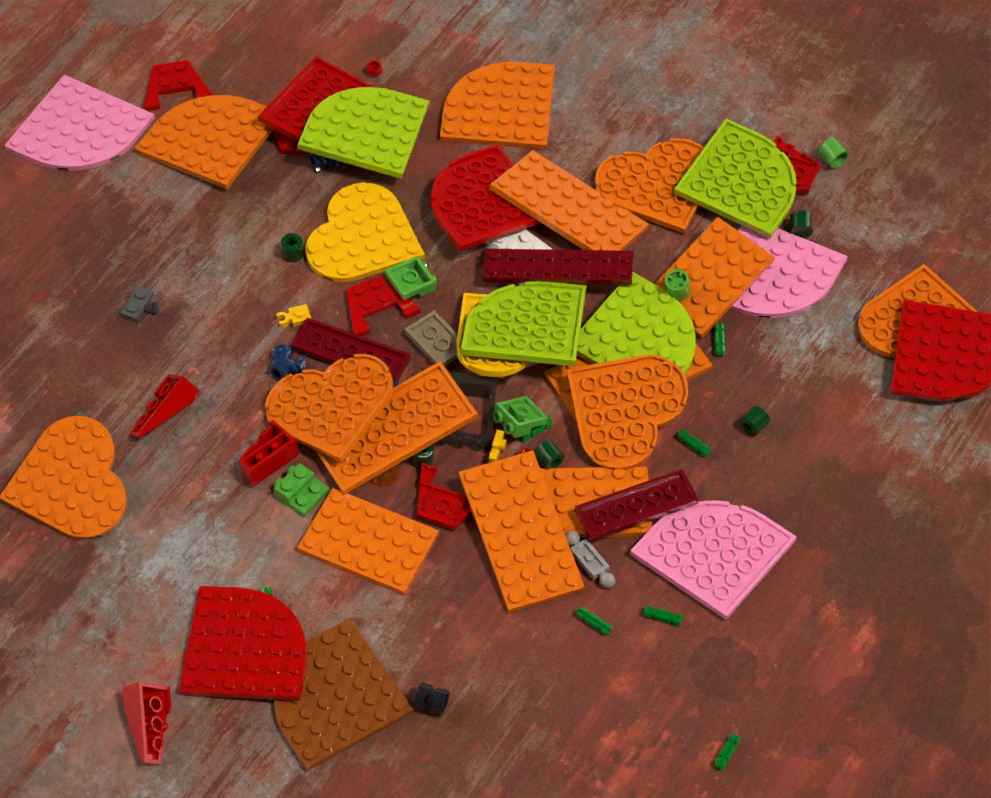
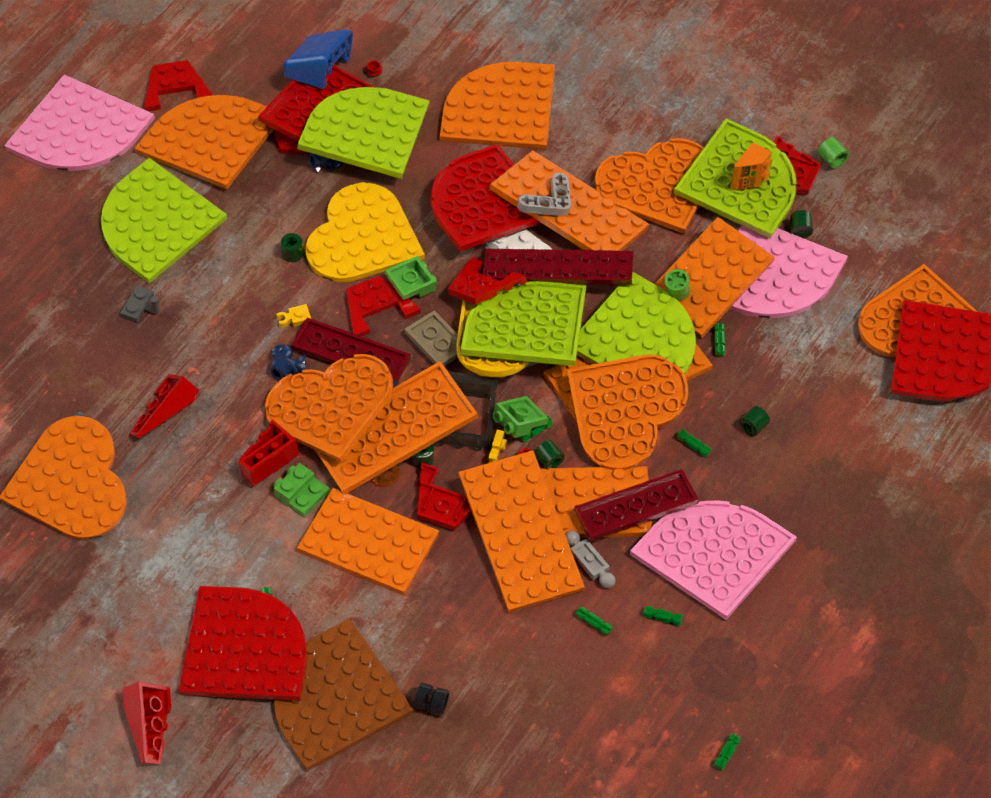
(155, 220): none -> lime plate
(317, 55): none -> blue windscreen
(476, 287): none -> red wing
(553, 202): none -> light grey beam
(751, 168): none -> orange slope

